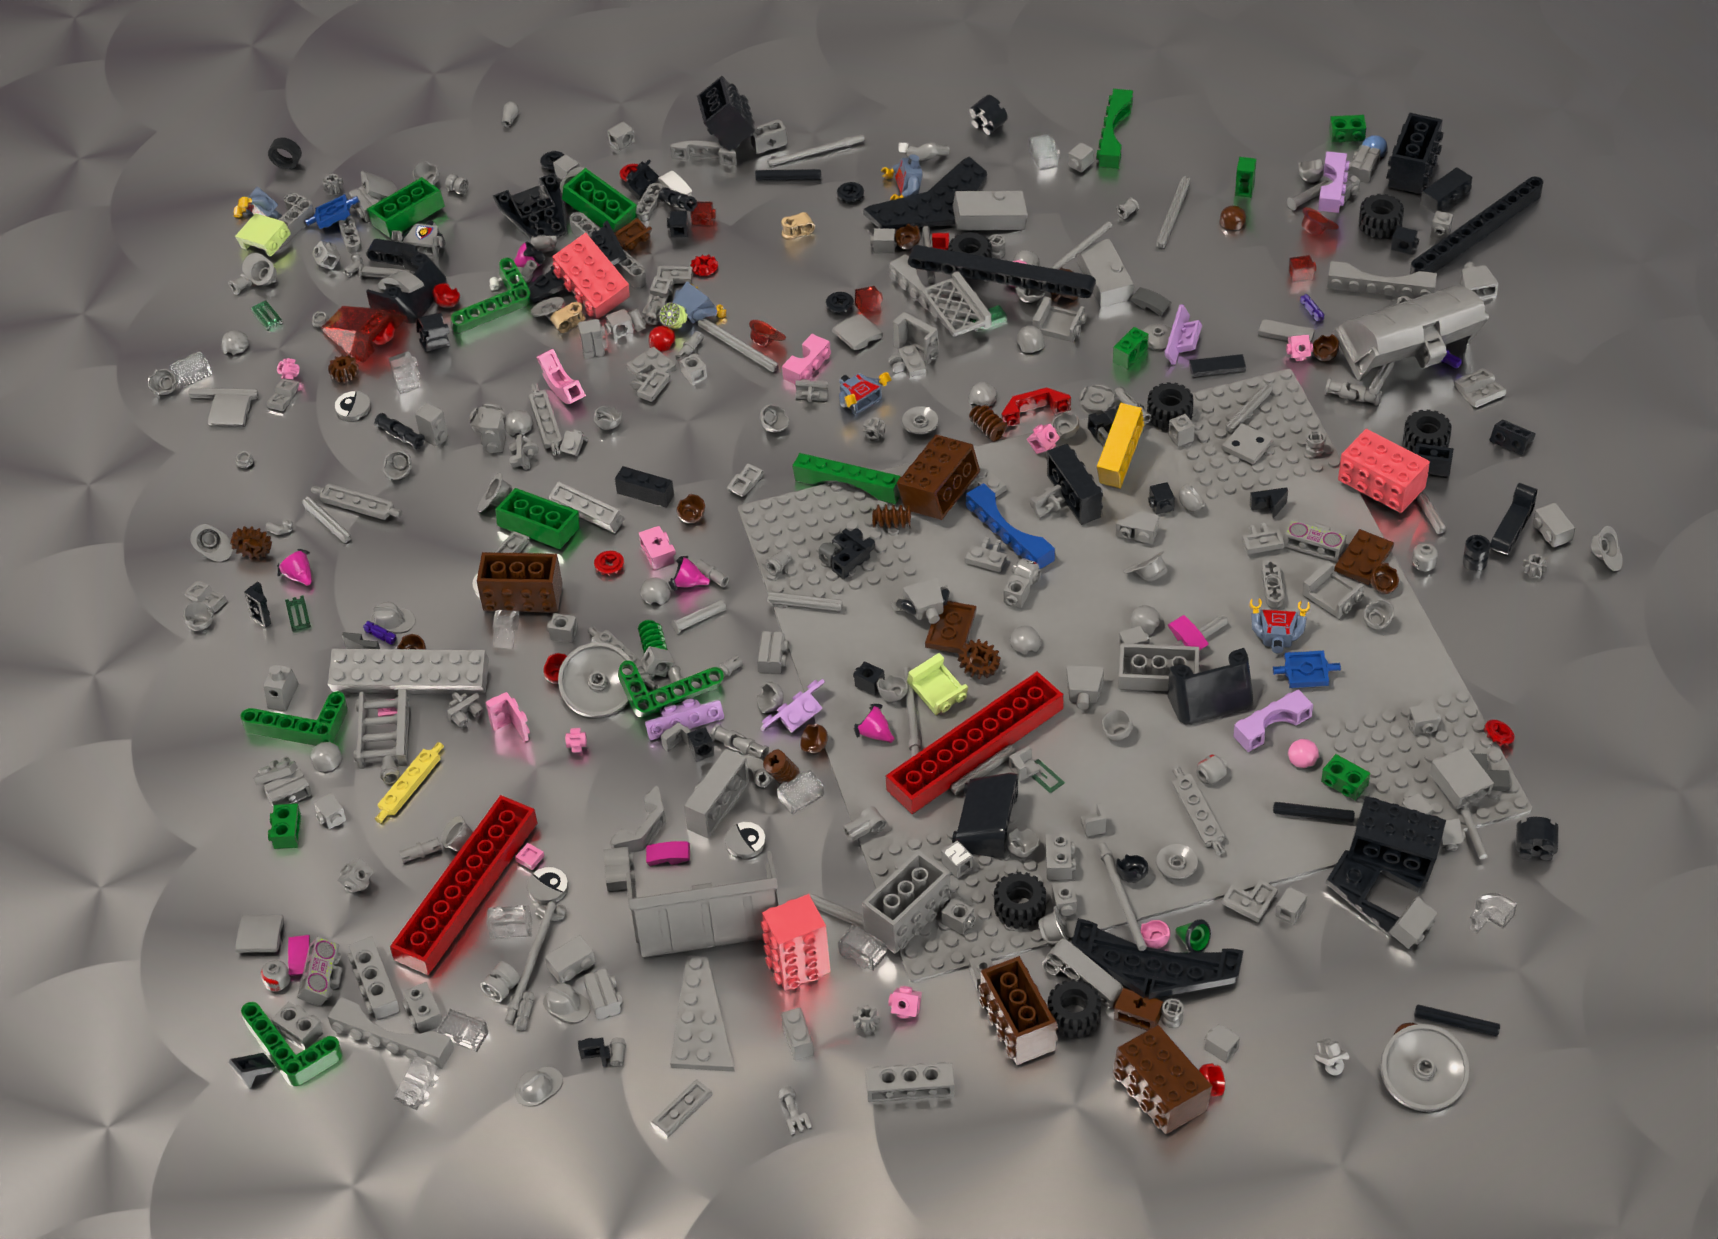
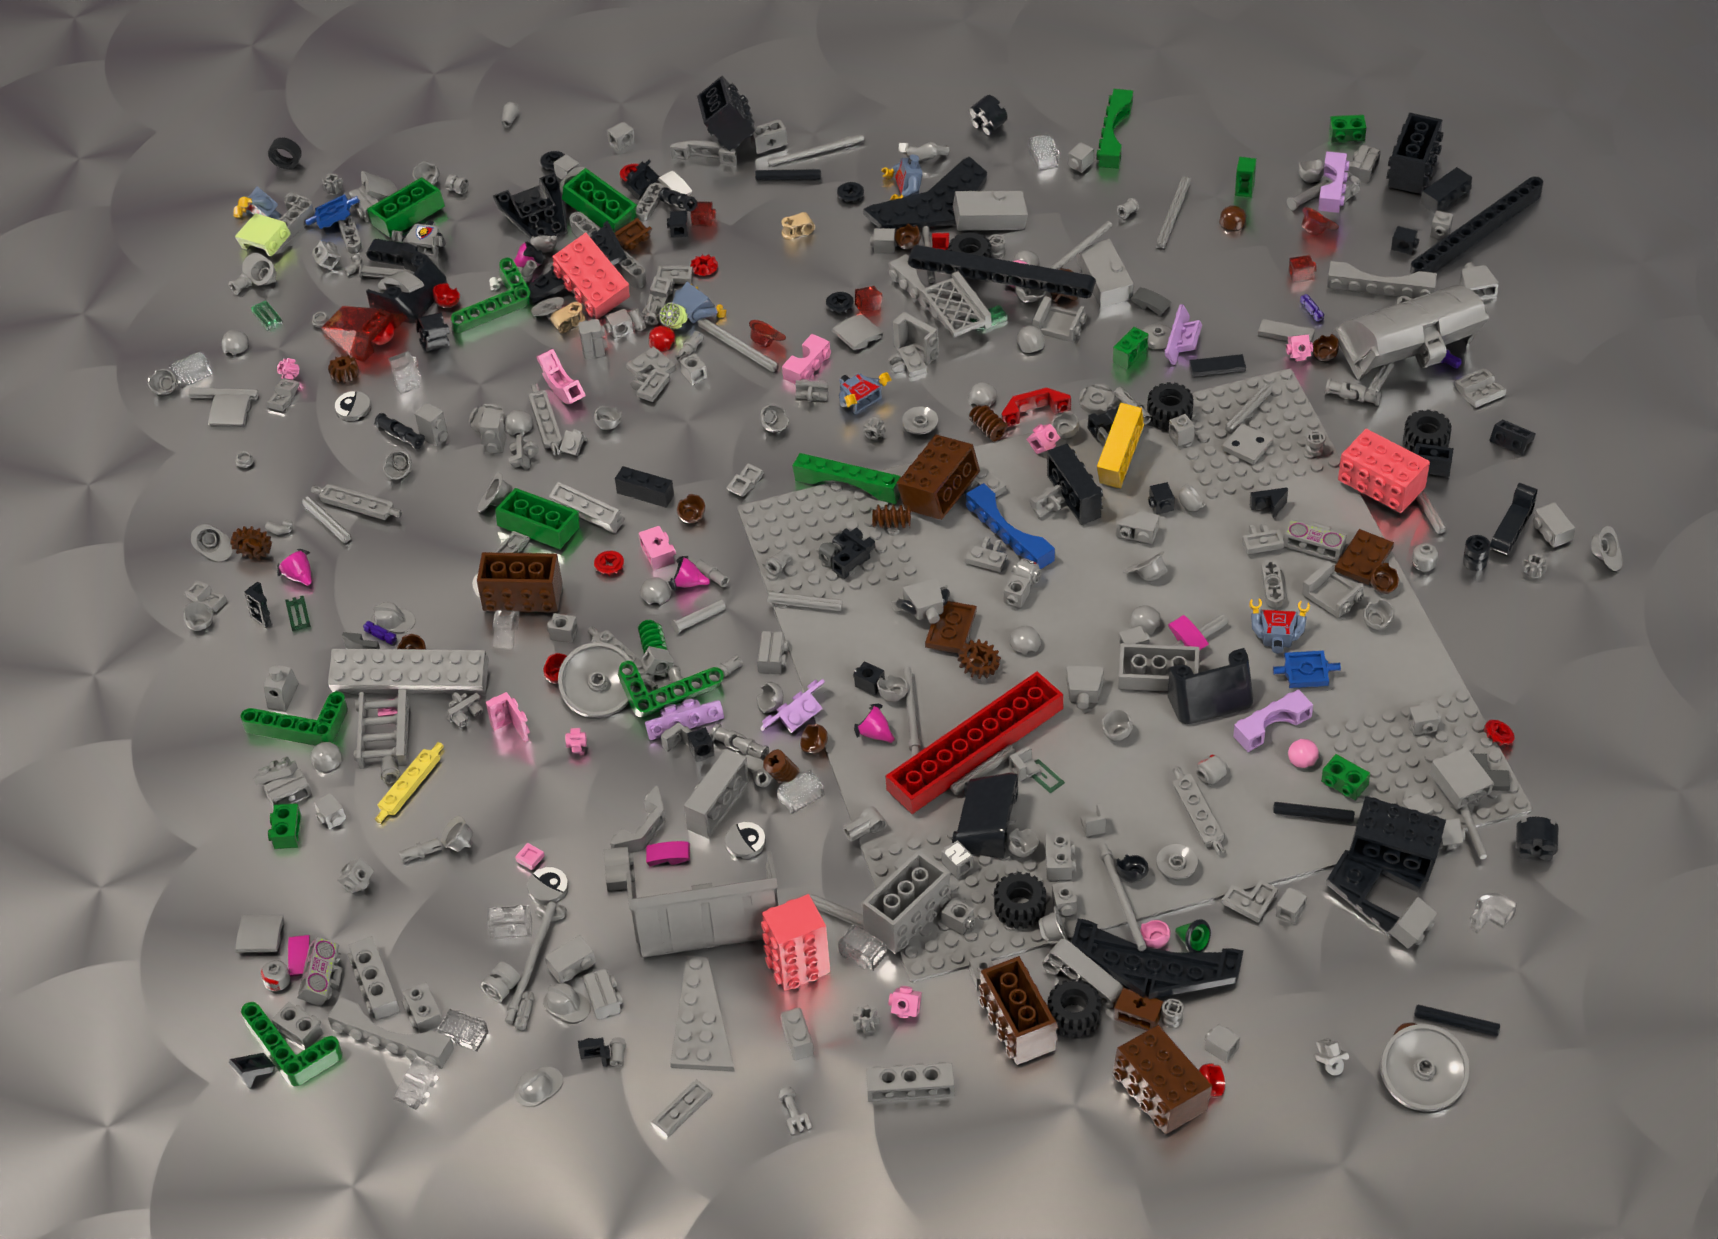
(463, 885): red brick -> none
(936, 685): yellowish green panel -> none
(1378, 143): medium blue hair -> none
(1380, 215): black tyre -> none

